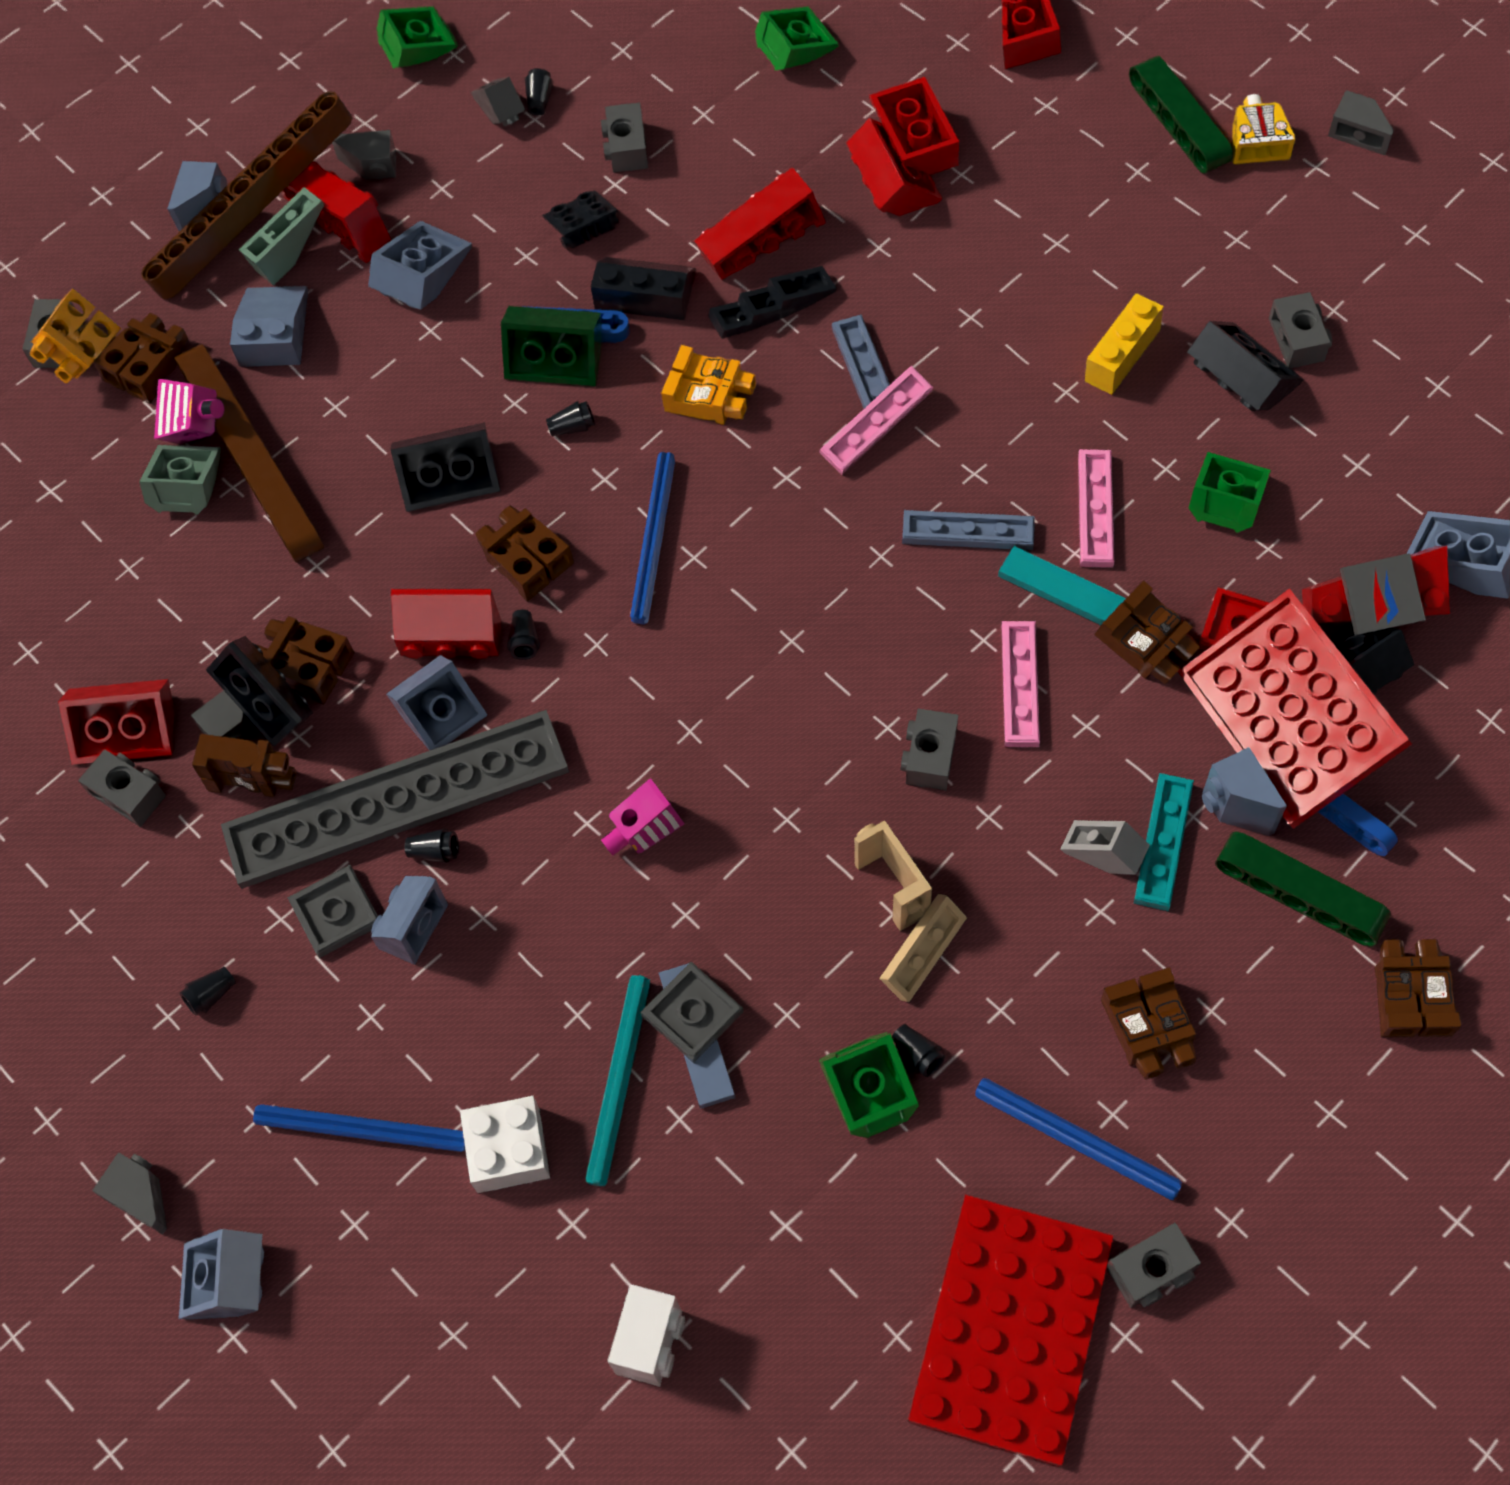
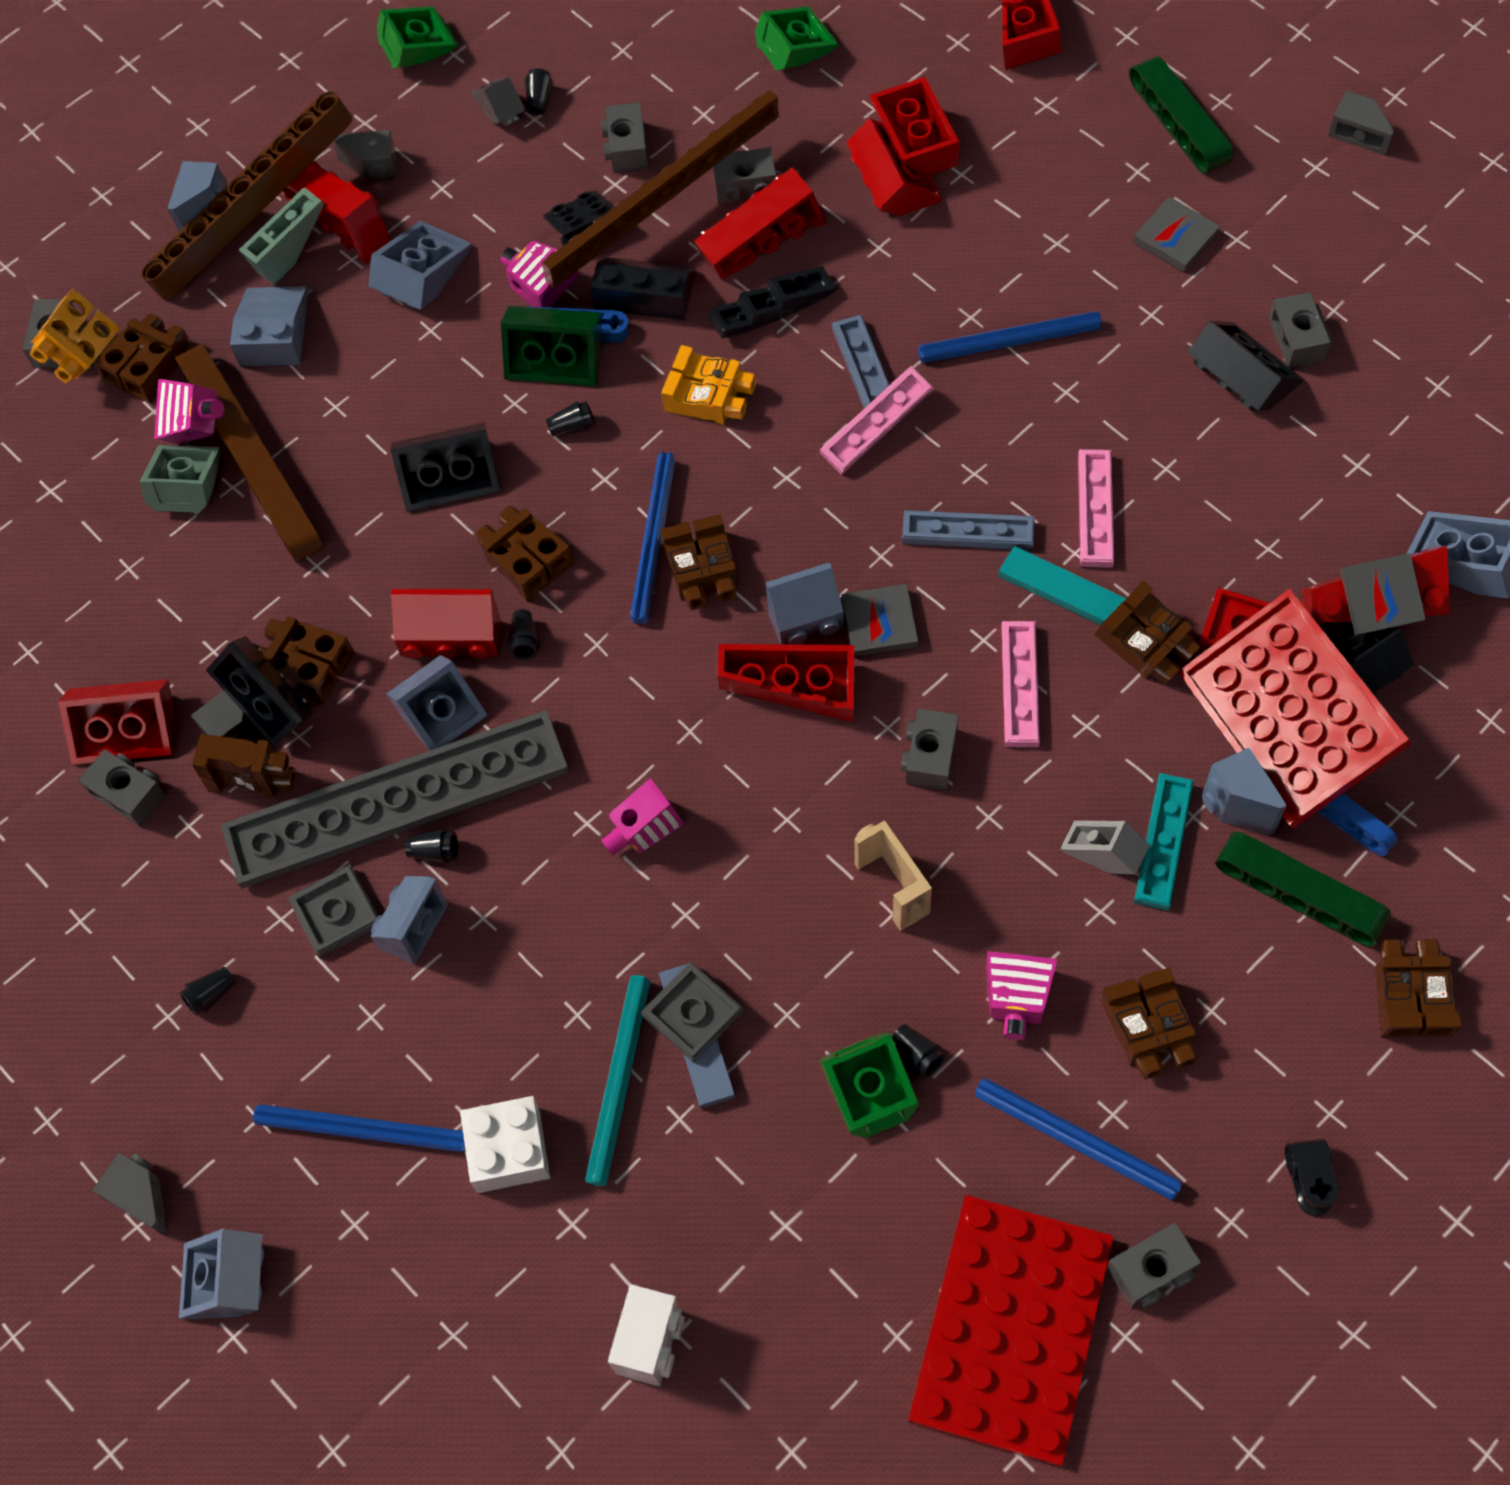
(527, 274): none -> dark pink torso
(660, 189): none -> reddish brown plate
(705, 572): none -> reddish brown hips
(743, 174): none -> dark grey brick
(791, 675): none -> red wedge
(805, 605): none -> sand blue slope
(879, 620): none -> dark grey tile
(923, 948): tan plate -> none
(1009, 337): none -> blue axle
(1018, 990): none -> dark pink torso
(1123, 343): yellow brick -> none
(1176, 234): none -> dark grey tile
(1228, 492): green slope -> none
(1260, 132): torso -> none
(1311, 1169): none -> black piece

